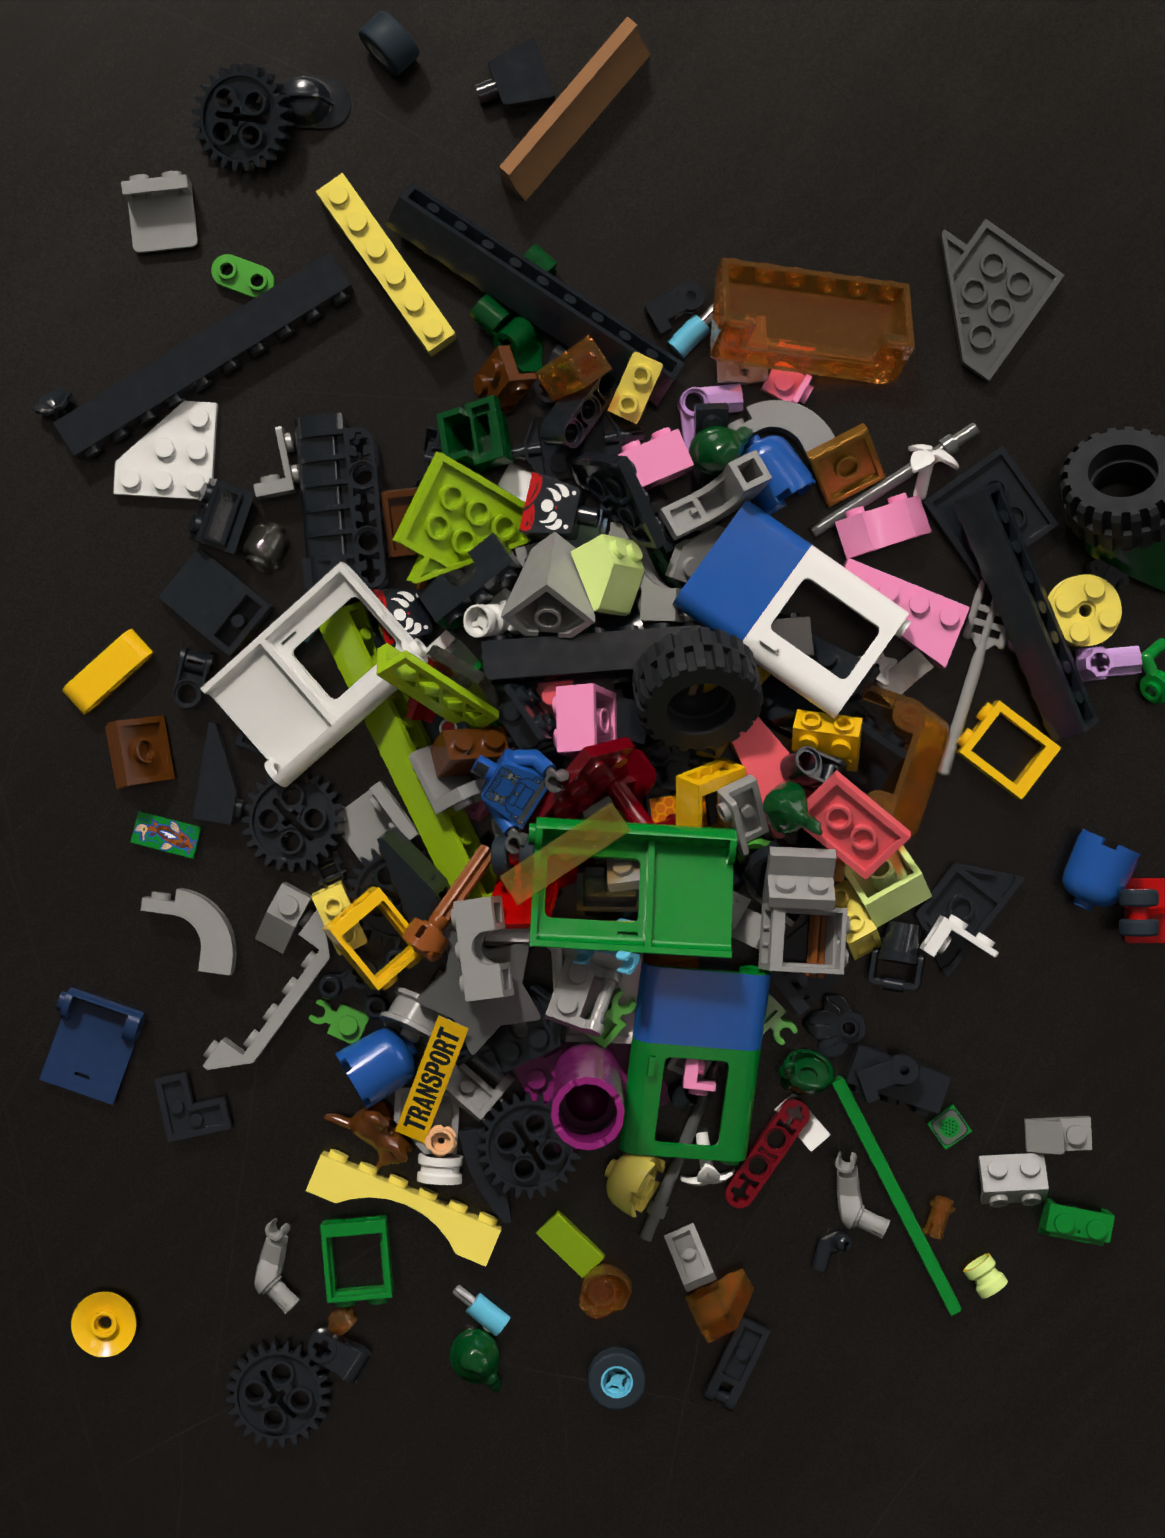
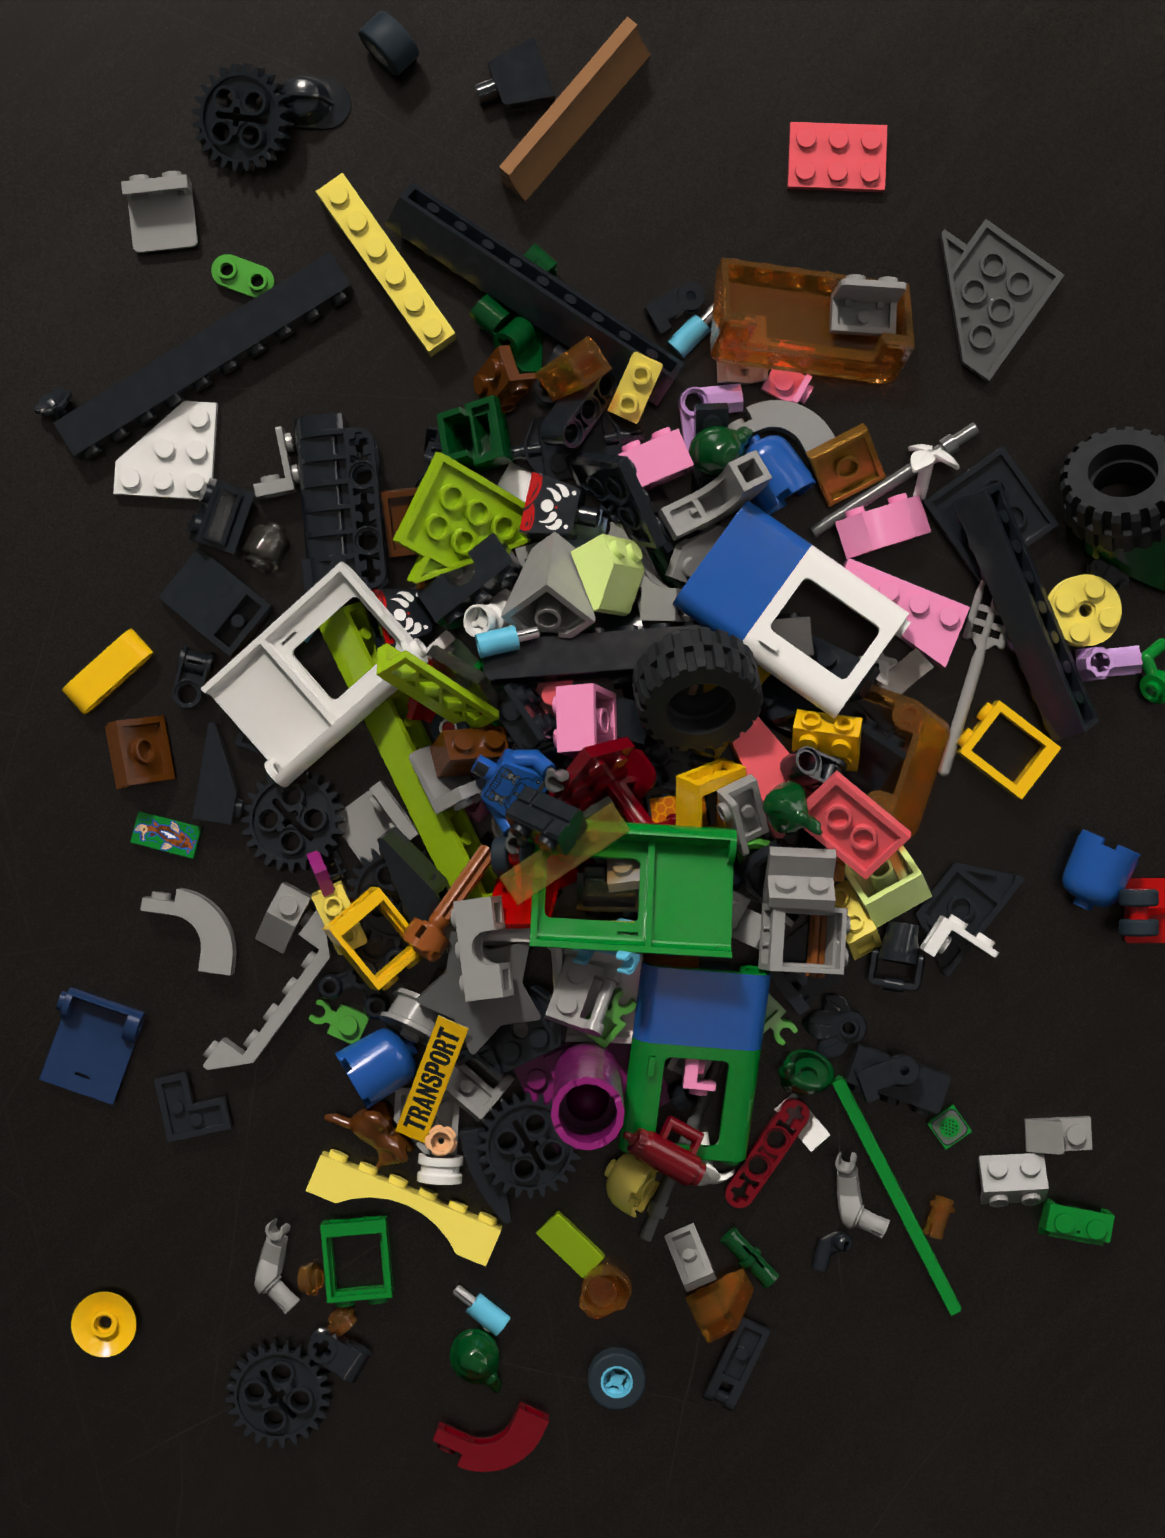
(310, 1279): none -> clear orange plate
(321, 873): none -> magenta tile
(499, 1450): none -> dark red arch
(503, 640): none -> medium azure piece
(546, 821): none -> black brick
(667, 1156): none -> dark red piece
(749, 1257): none -> dark green pin
(837, 157): none -> coral plate
(865, 305): none -> light grey bracket
(985, 1275): yellowish green wheel -> none

